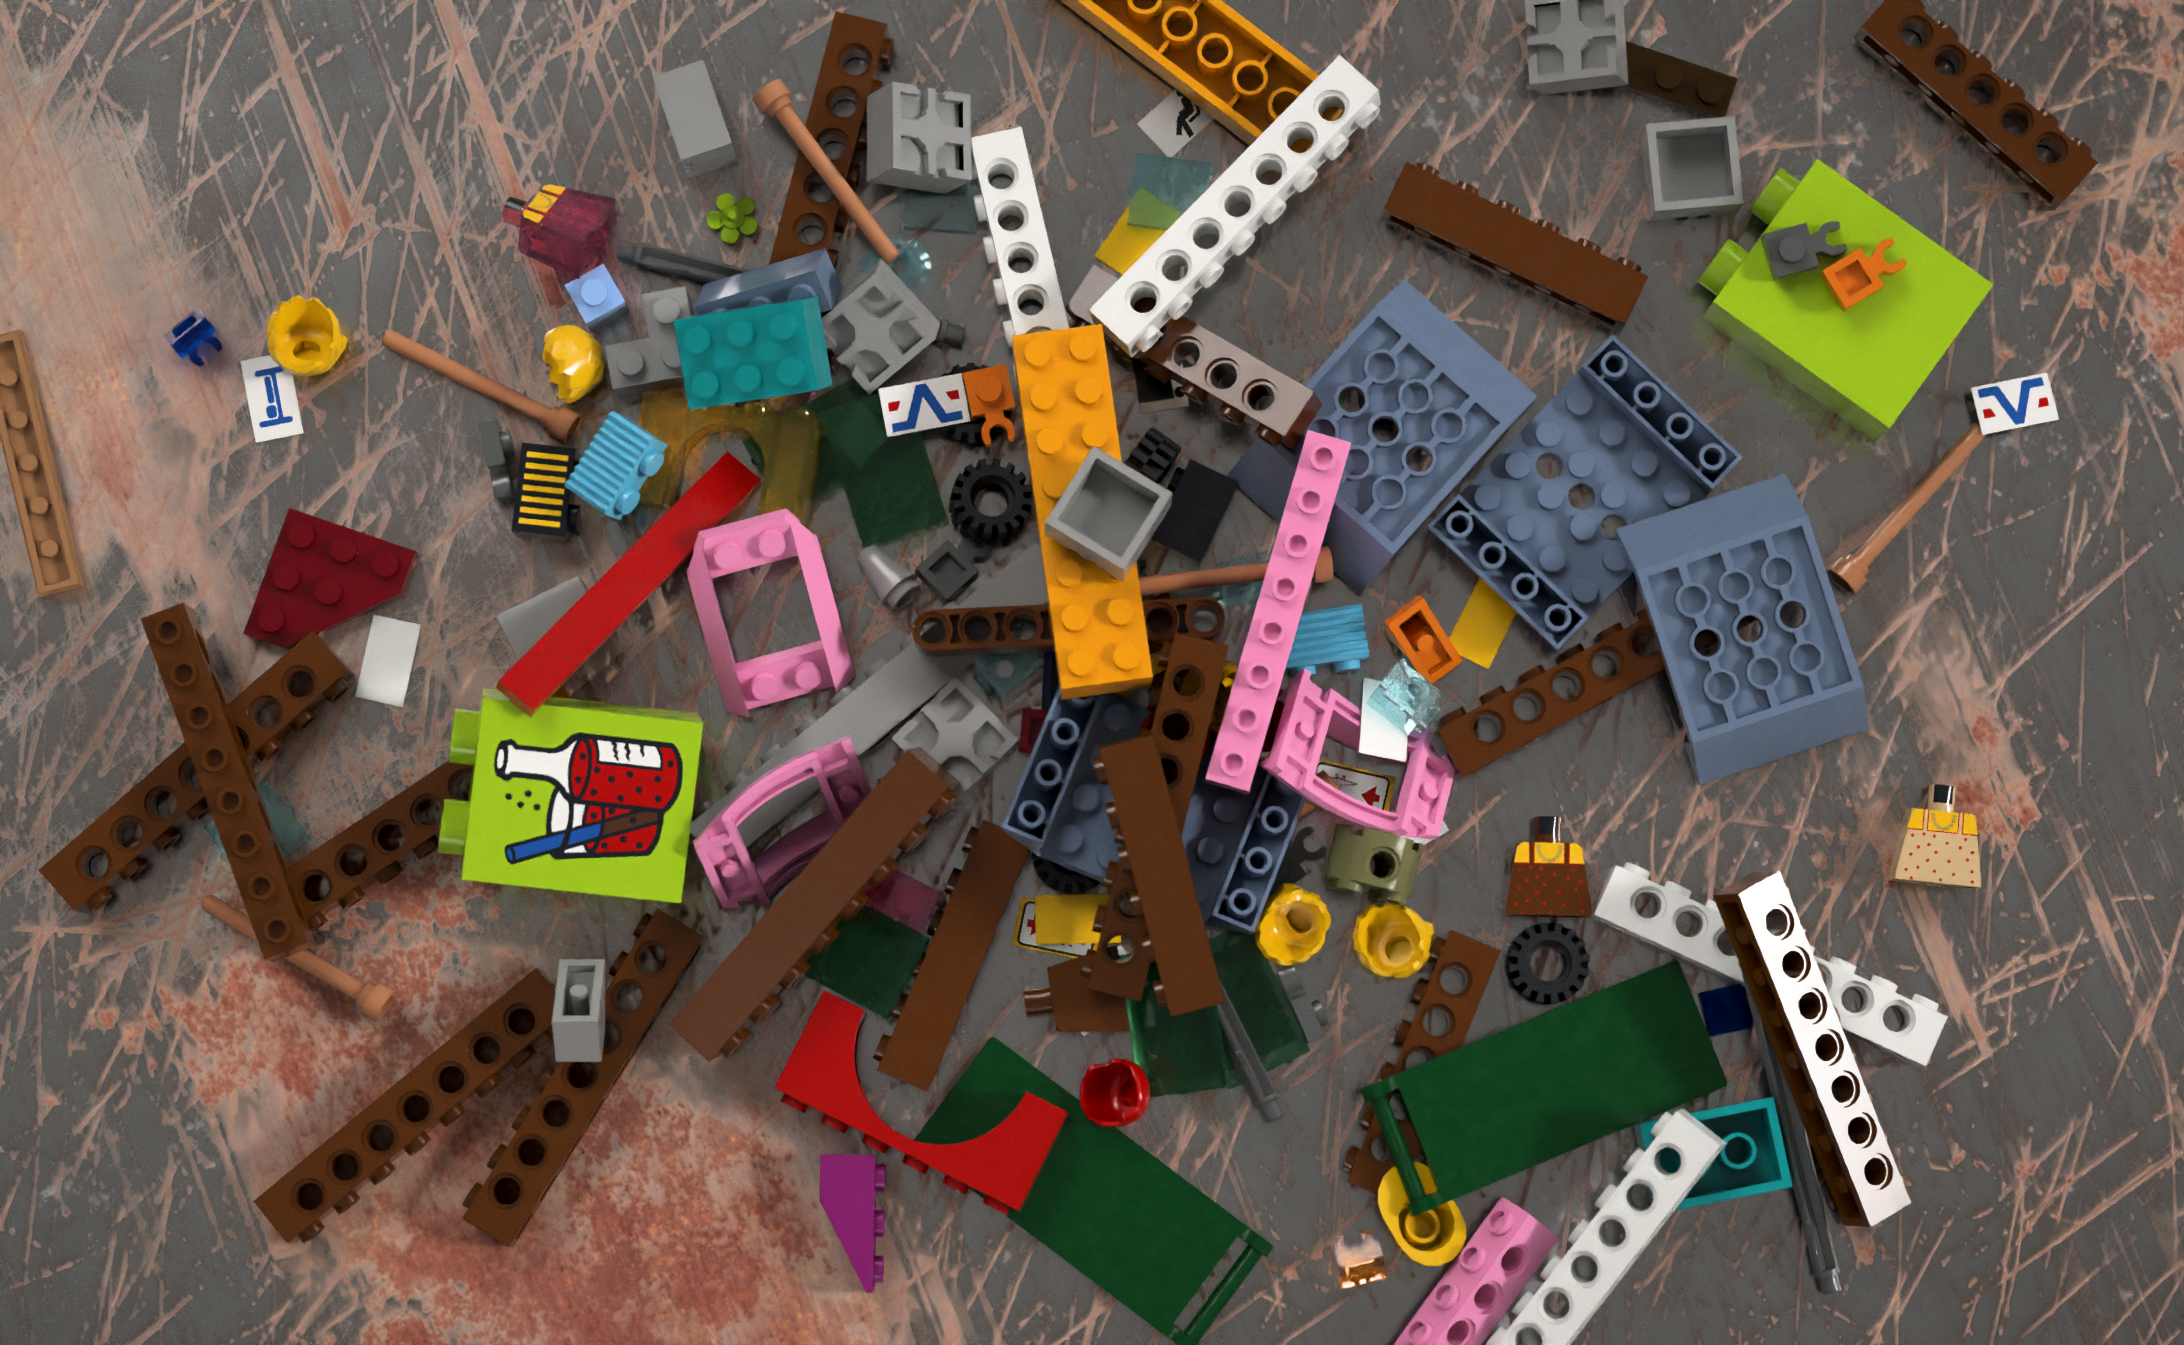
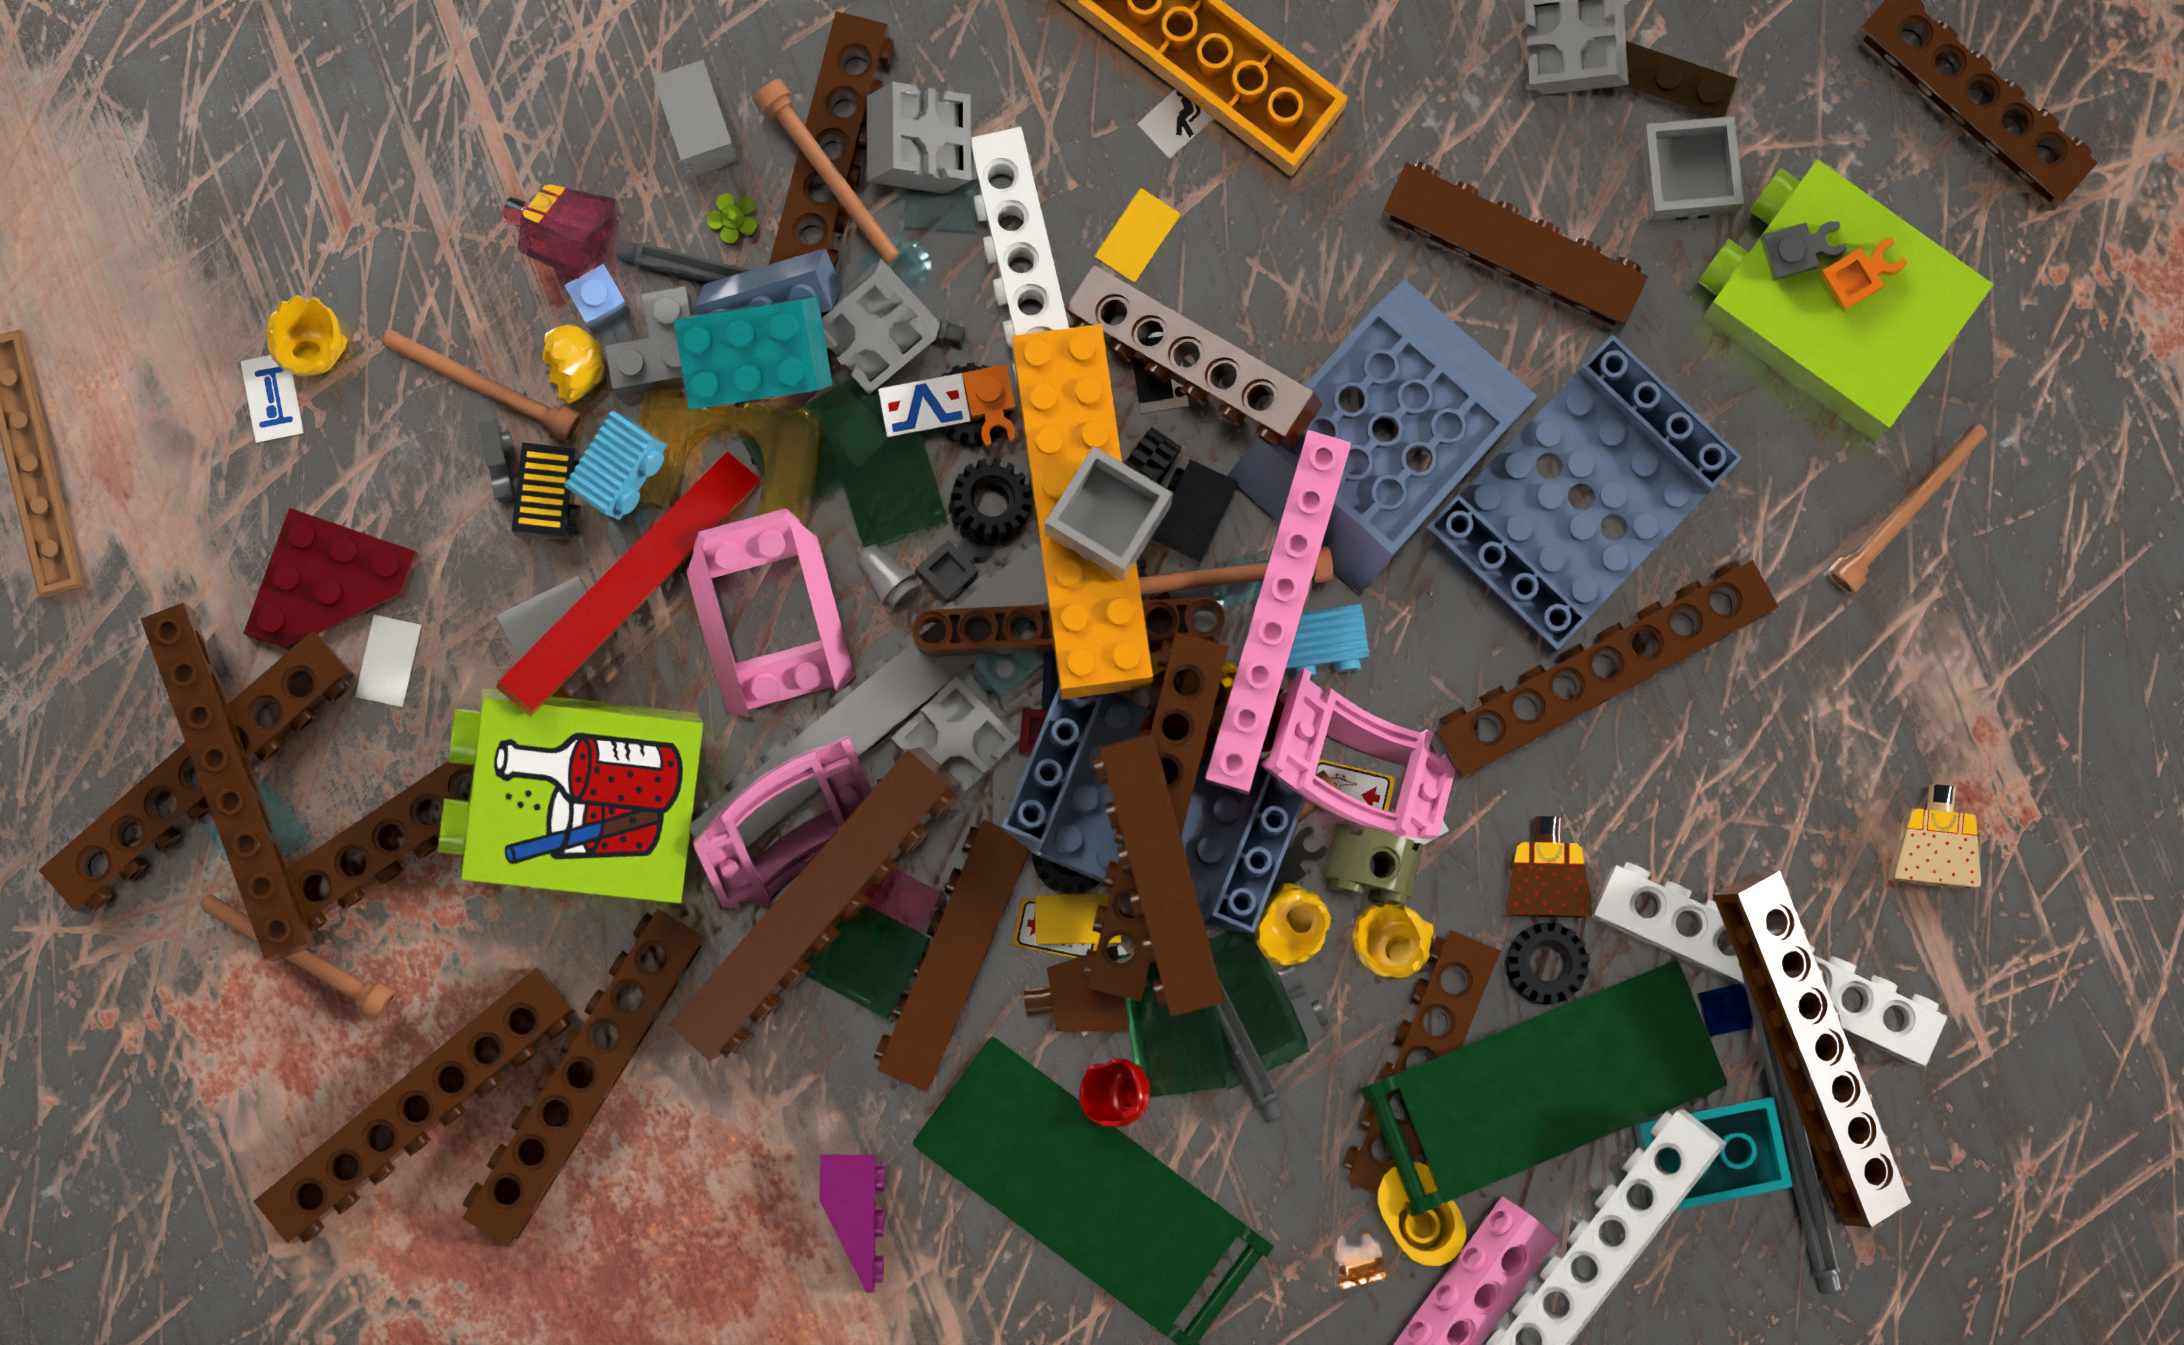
(191, 333): clear blue tile -> none
(579, 1010): light grey slope -> none
(826, 1077): red arch -> none
(1164, 189): clear light blue piece -> none
(1337, 87): white brick -> none
(1377, 734): white sticker -> none
(1405, 698): clear light blue brick -> none
(1422, 640): orange slope -> none
(1482, 625): yellow sticker -> none
(1707, 572): sand blue slope -> none
(2014, 403): white sticker -> none

